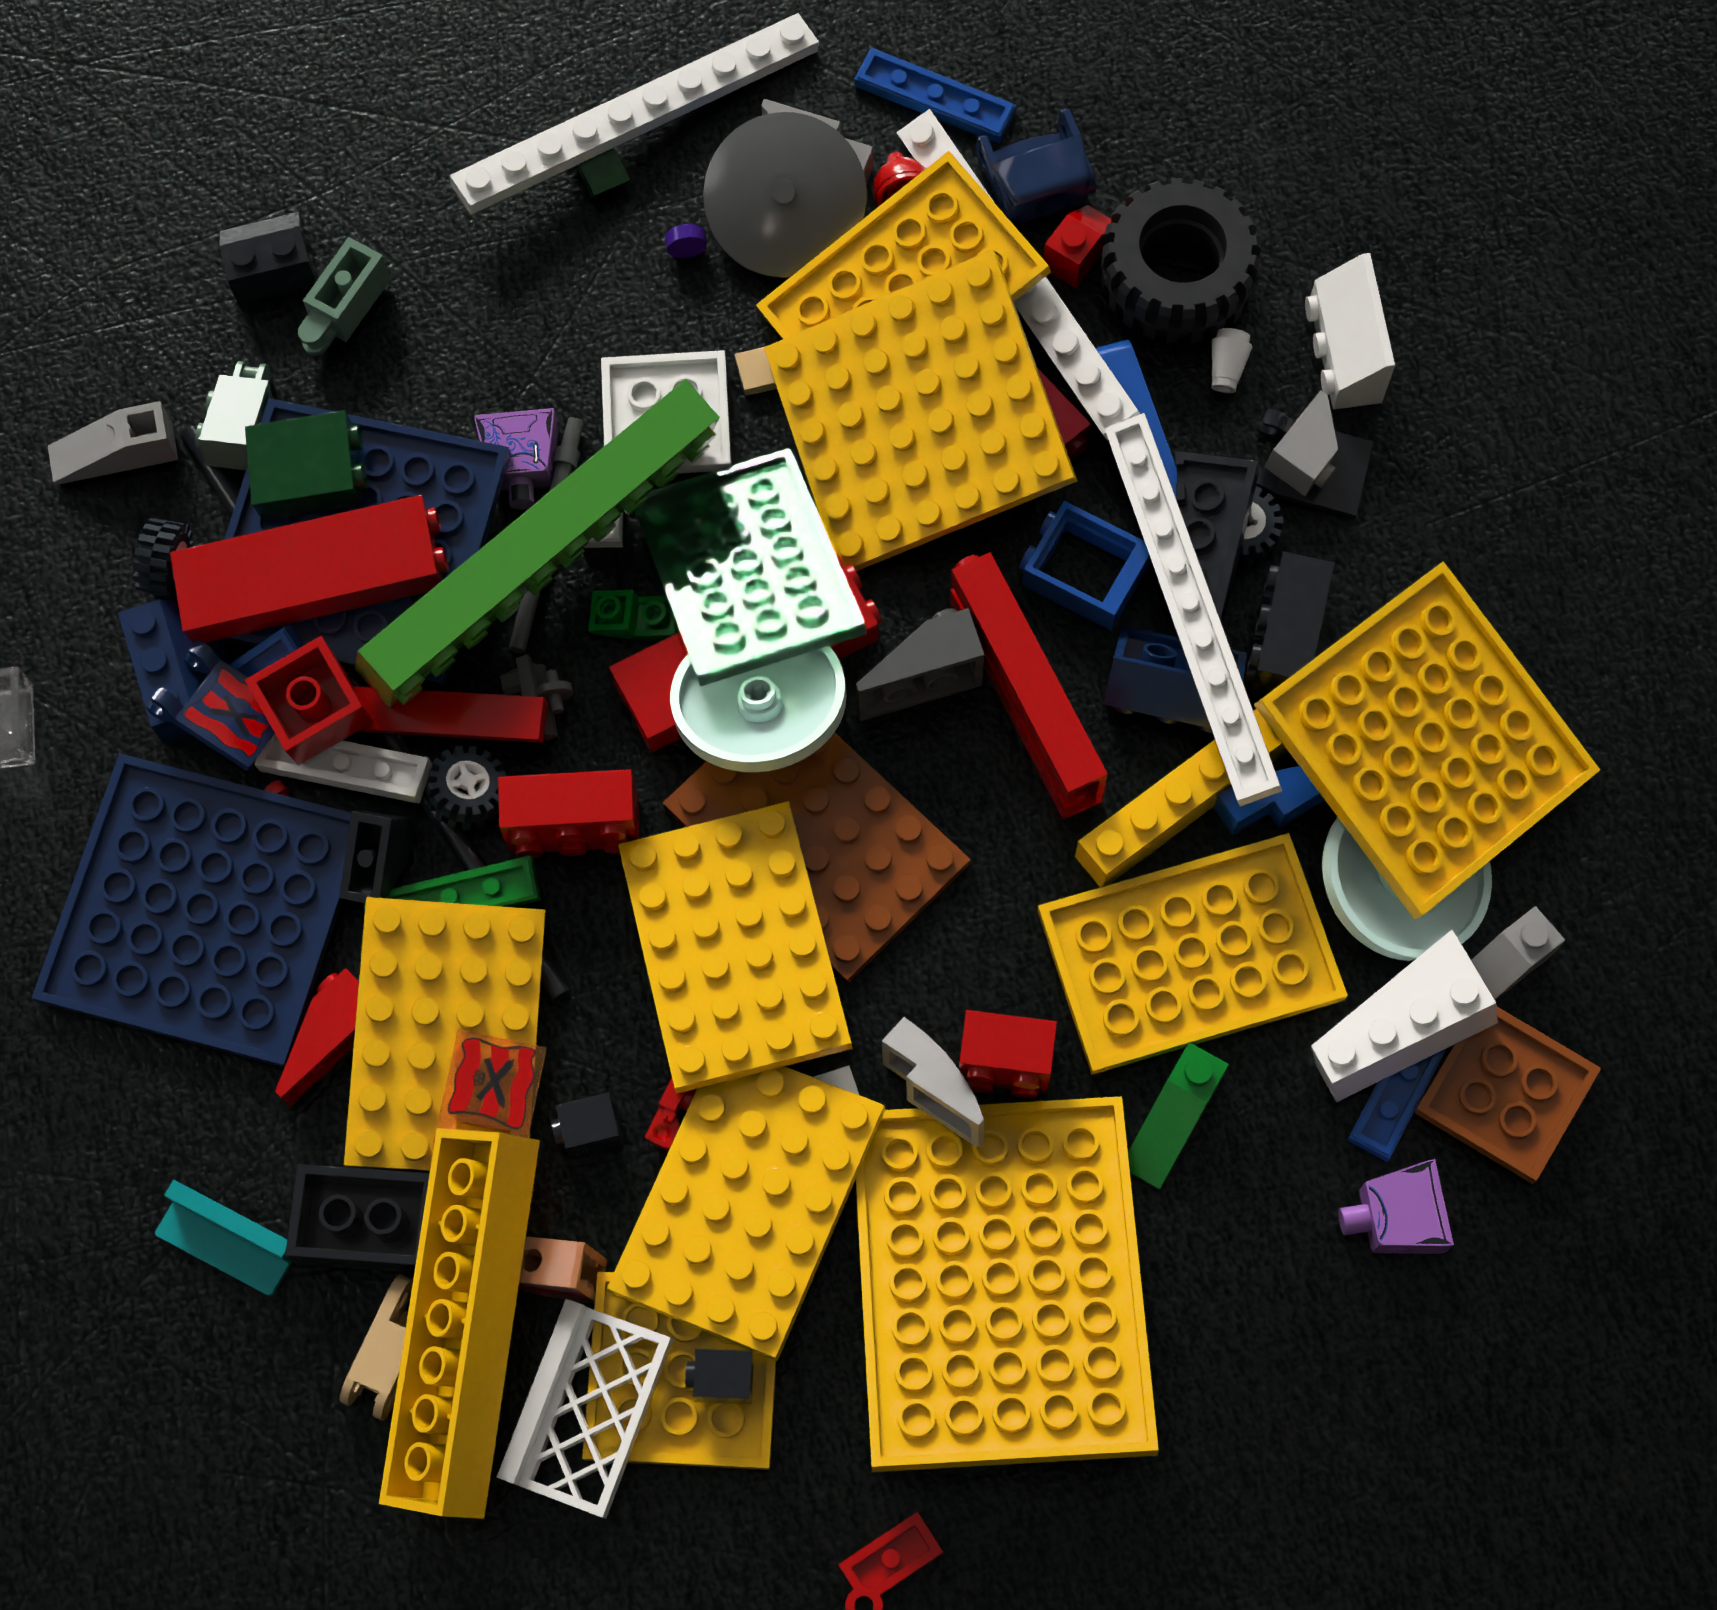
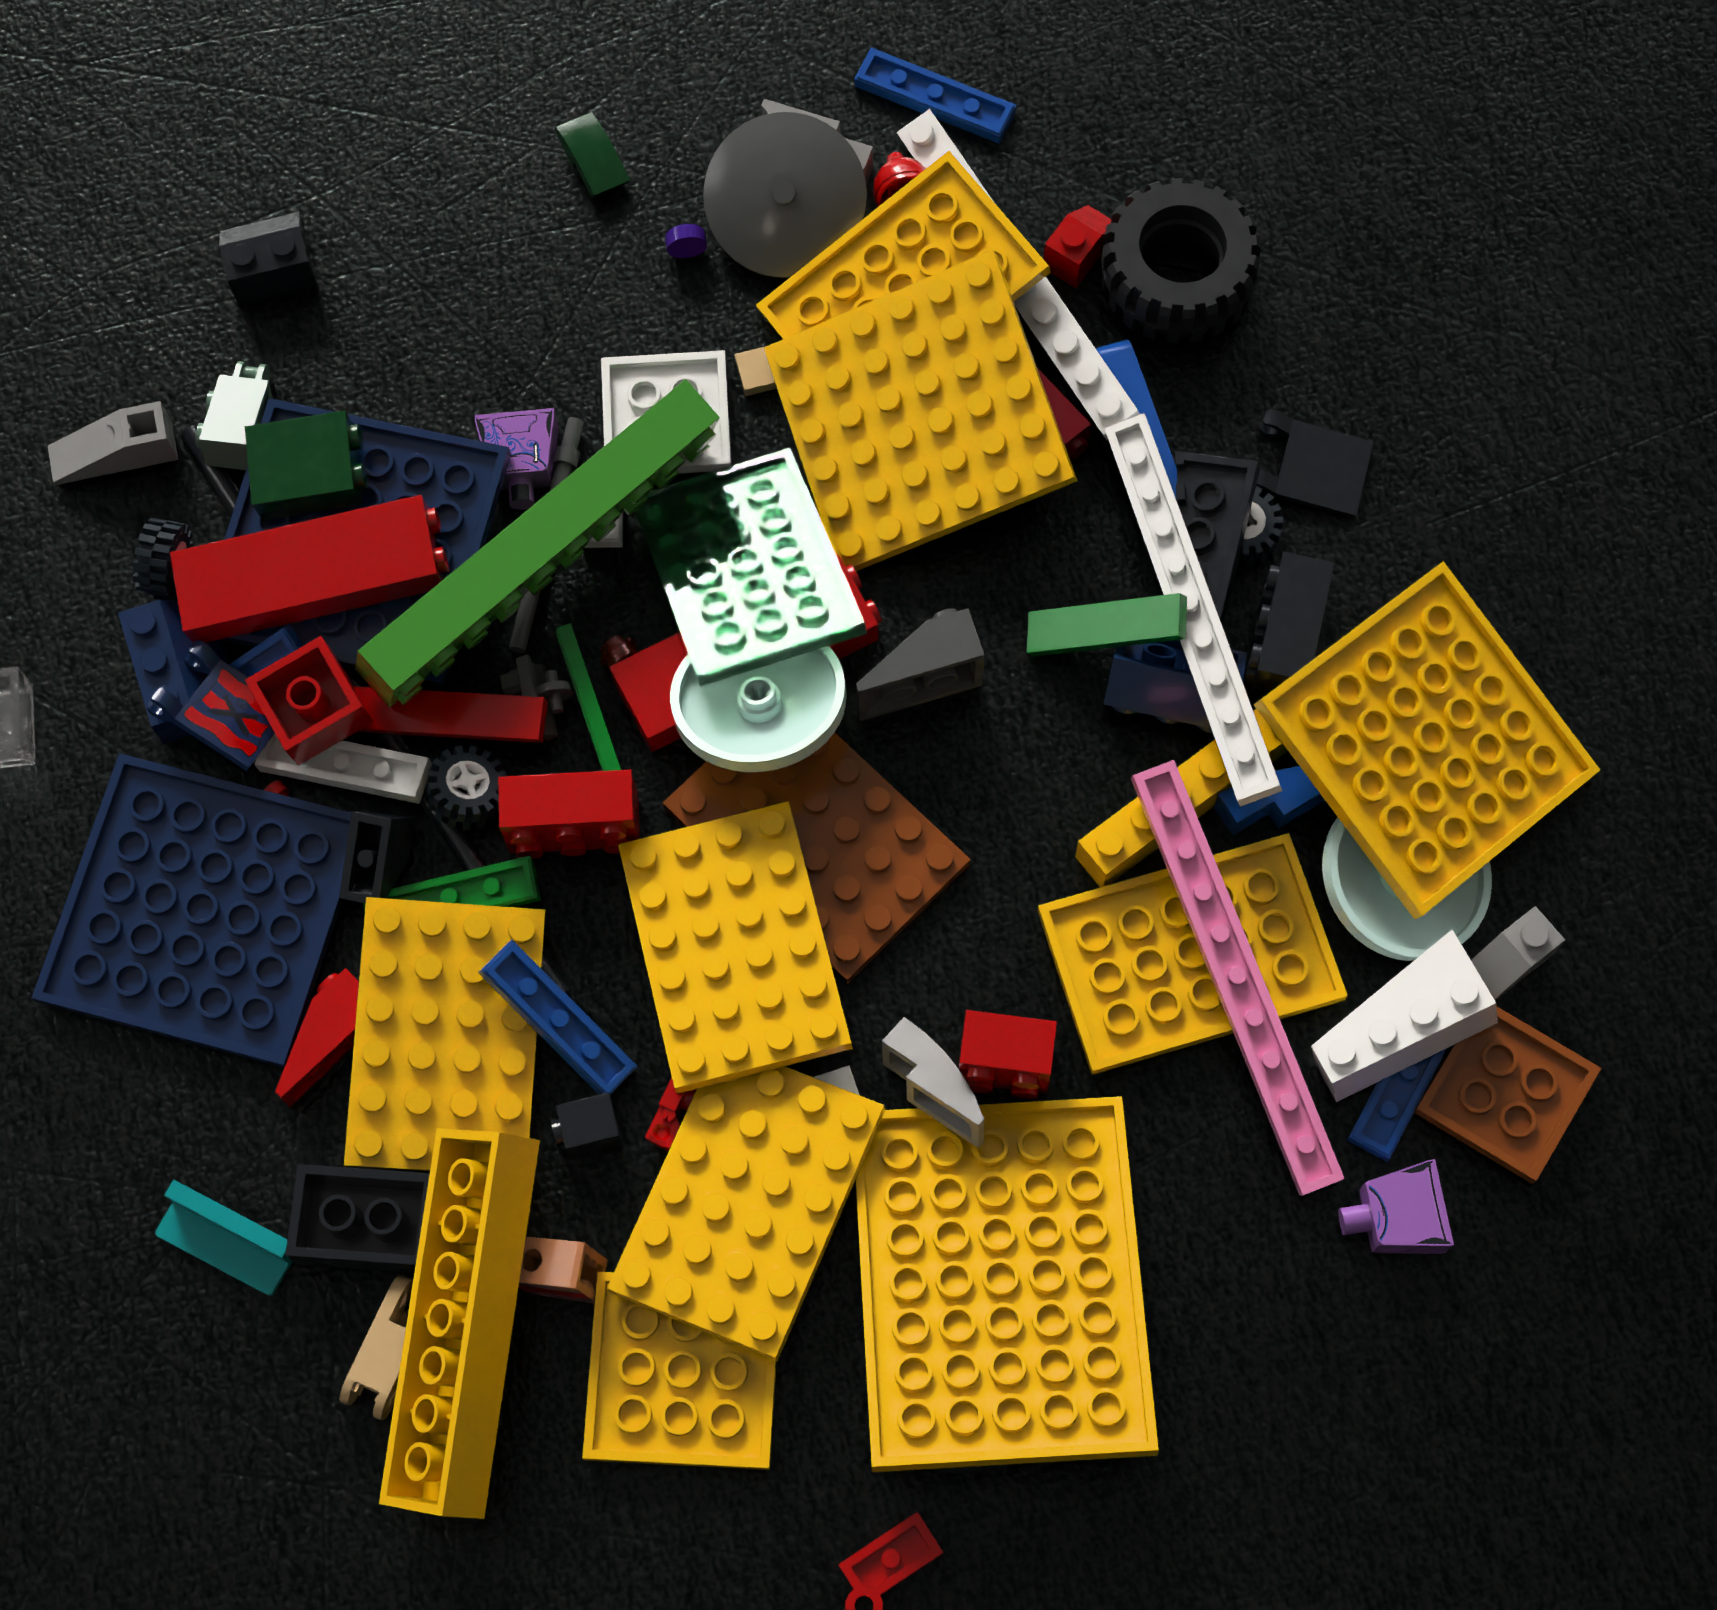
(342, 296): sand green brick -> none
(491, 1084): flag -> none
(549, 1393): white fence -> none
(557, 1019): none -> blue tile
(587, 698): none -> green tile
(616, 650): none -> clear red plate
(631, 617): green slope -> none
(633, 113): white plate -> none
(721, 1376): black brick -> none
(1029, 687): red brick -> none
(1038, 173): dark blue piece -> none
(1100, 534): blue window -> none
(1107, 625): none -> green tile
(1175, 1115): green slope -> none
(1229, 358): white cone -> none
(1237, 978): none -> bright pink plate
(1307, 448): light grey slope -> none
(1351, 334): white slope -> none

